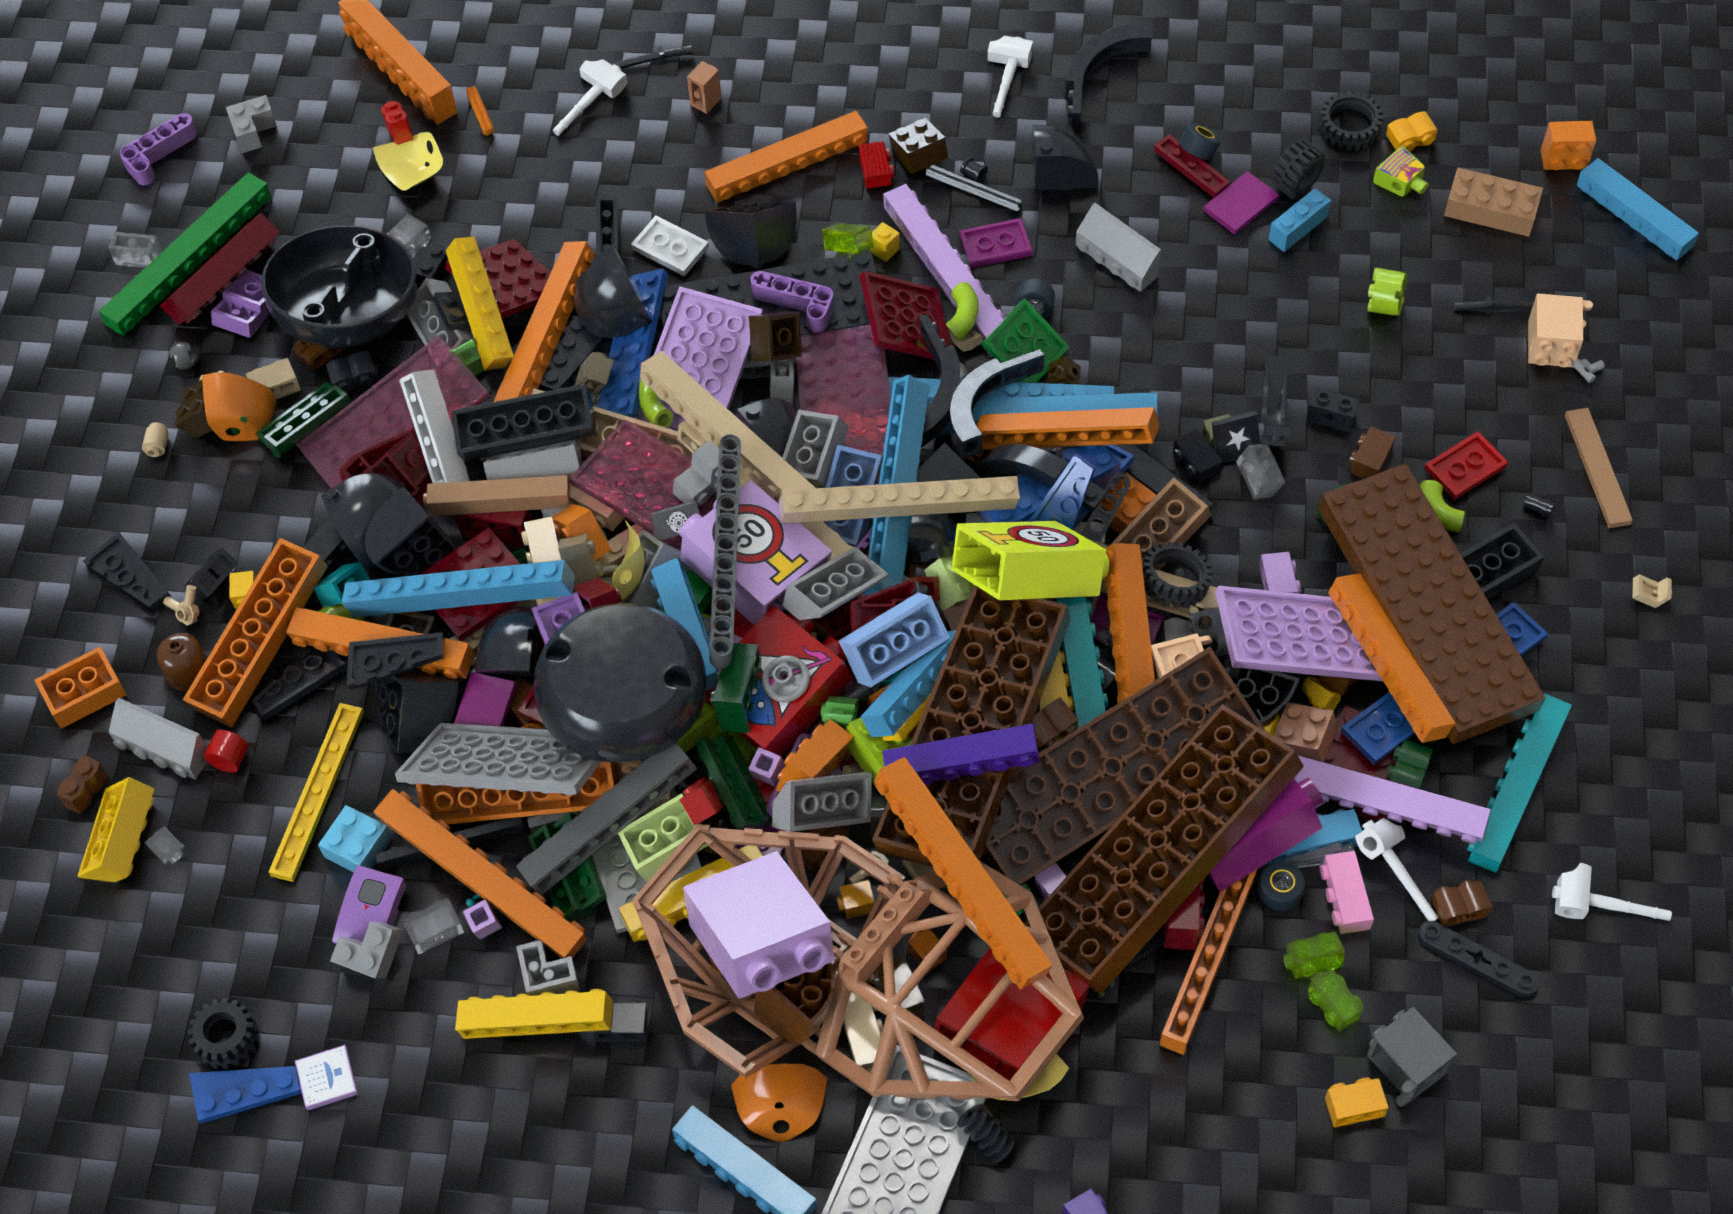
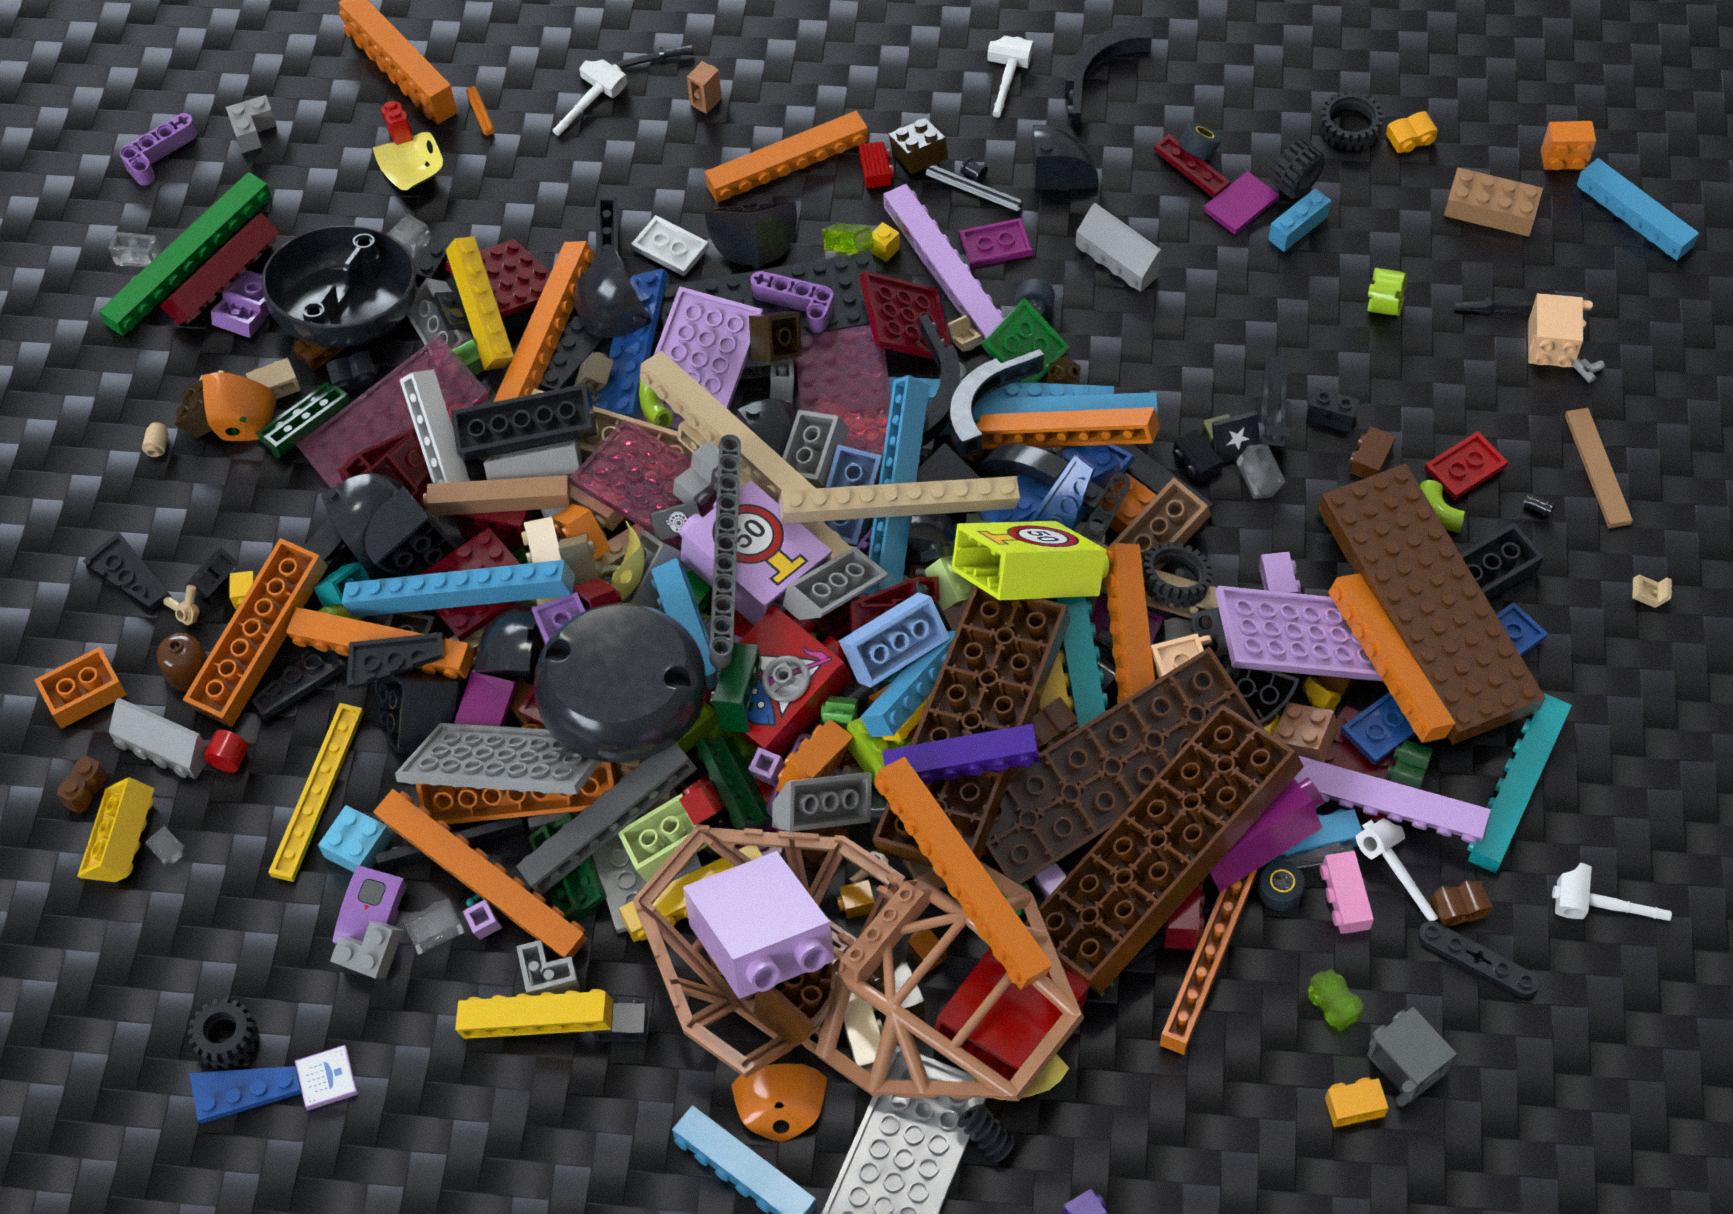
(182, 354): dark grey piece -> none
(966, 312): lime cylinder -> none
(1314, 954): clear neon green brick -> none
(1401, 173): lime torso -> none

